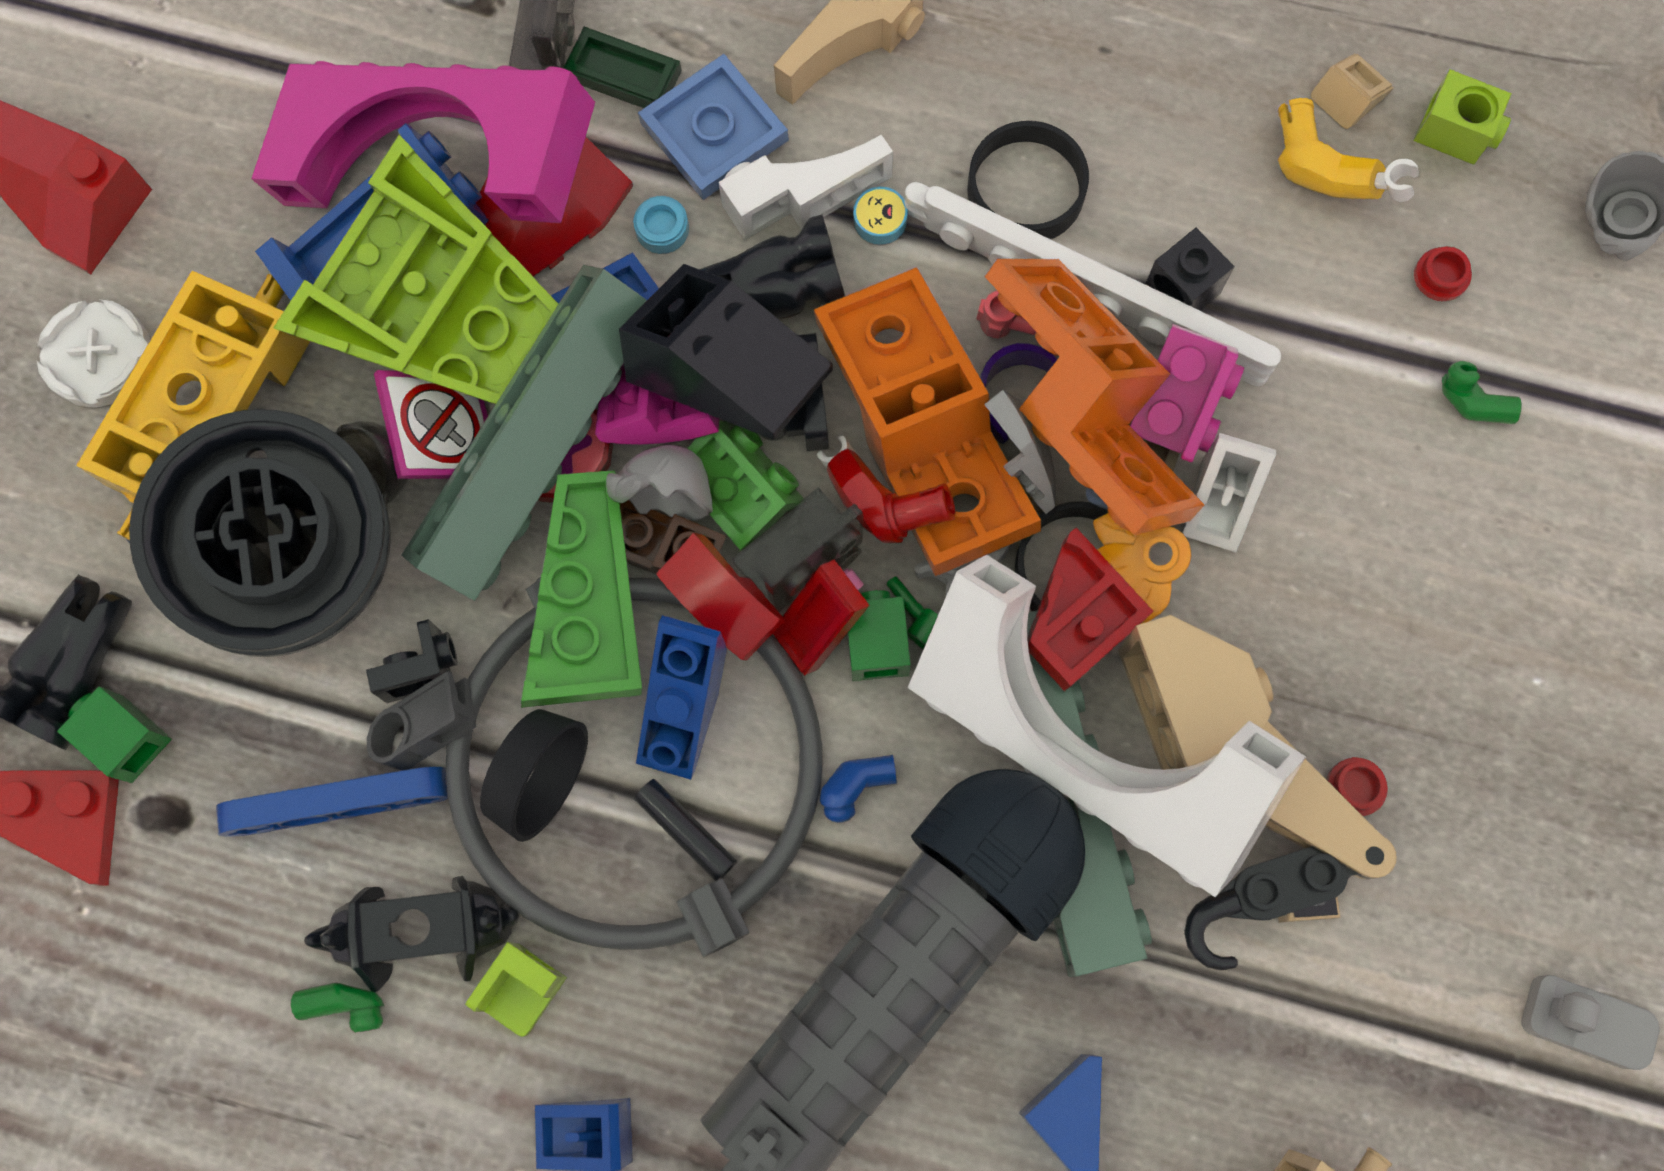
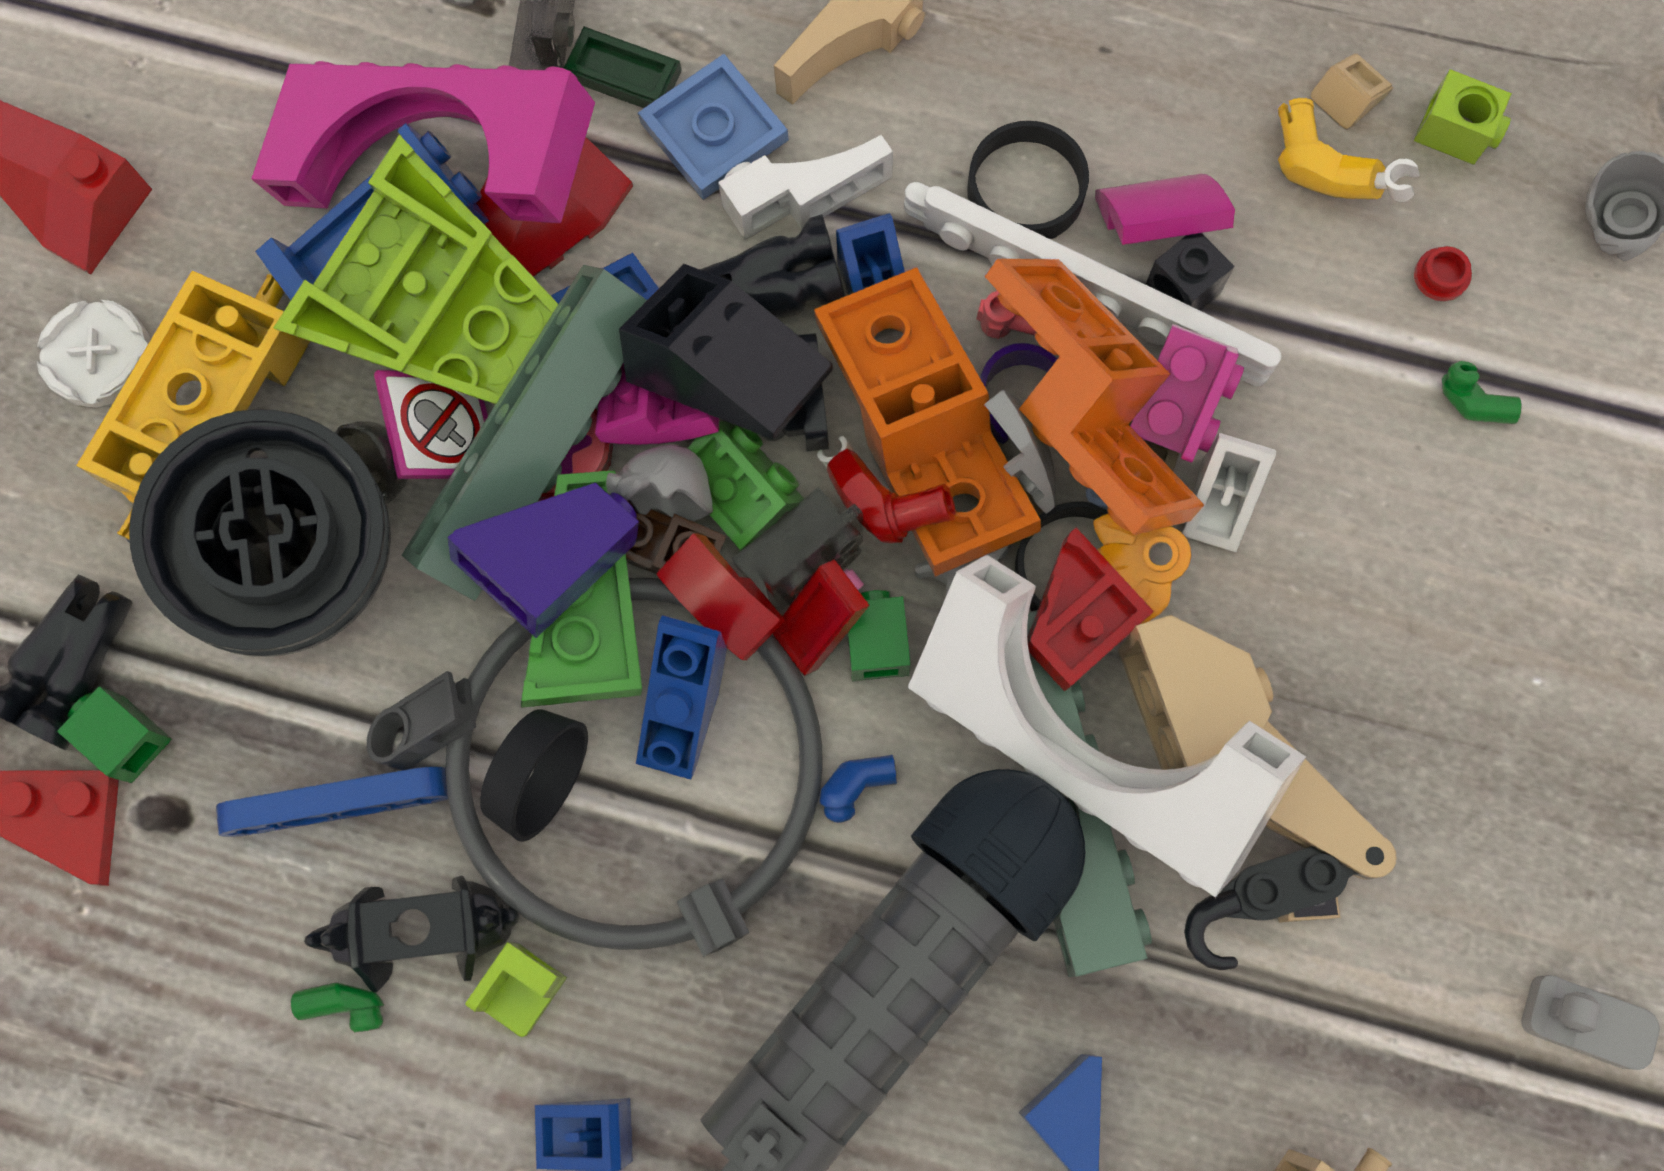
(408, 671): black bracket -> none
(546, 552): none -> dark purple slope
(661, 224): medium azure tile -> none
(685, 829): black piece -> none
(868, 253): none -> blue slope
(880, 215): tile -> none
(924, 617): green hand -> none
(1165, 208): none -> dark pink slope
(1360, 784): red plate -> none

